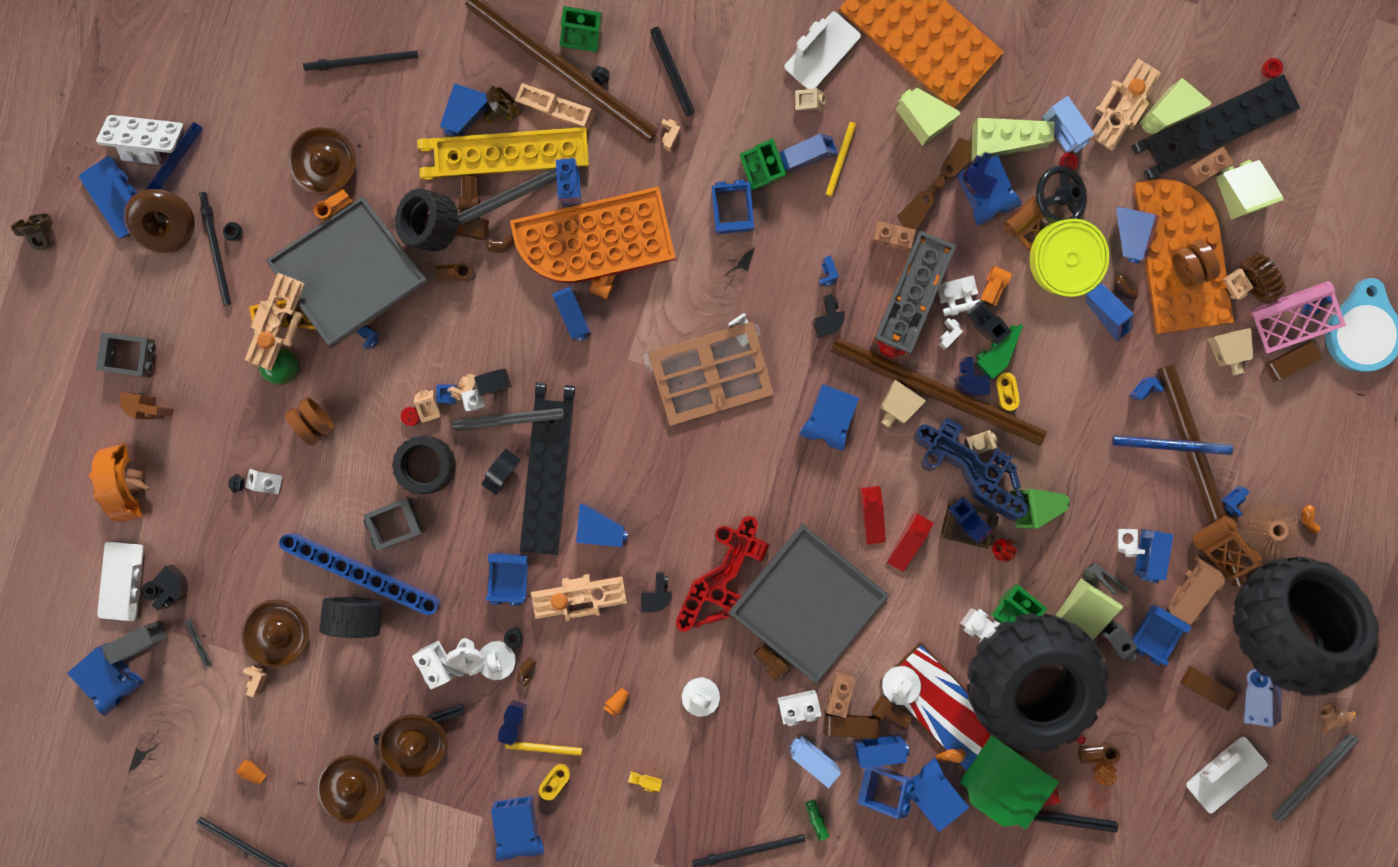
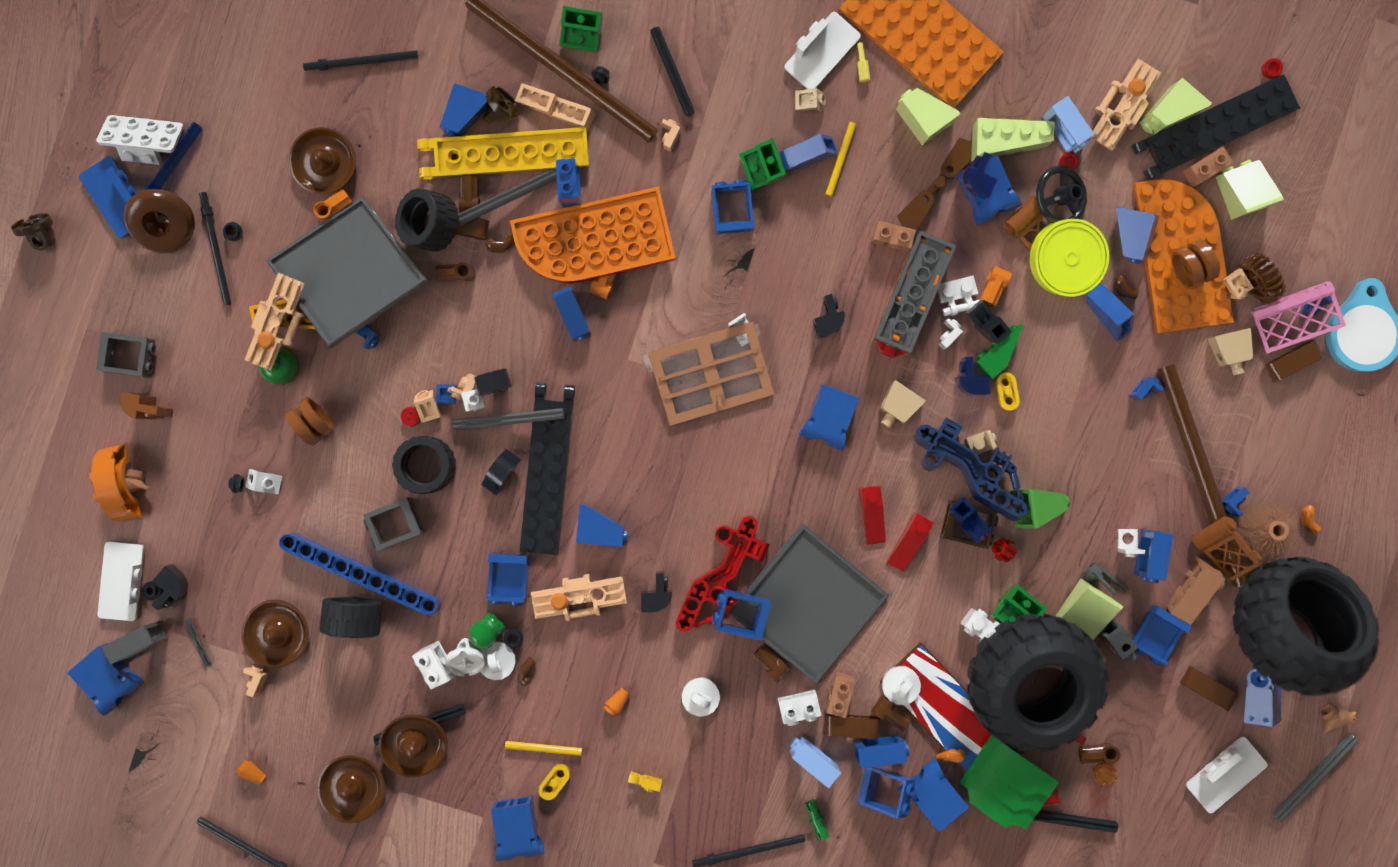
(486, 631): none -> green hair
(512, 723): clear blue brick -> none
(760, 618): none -> blue window
(828, 268): blue bracket -> none
(863, 68): none -> light yellow axle
(938, 391): reddish brown axle -> none
(1177, 445): clear blue axle -> none

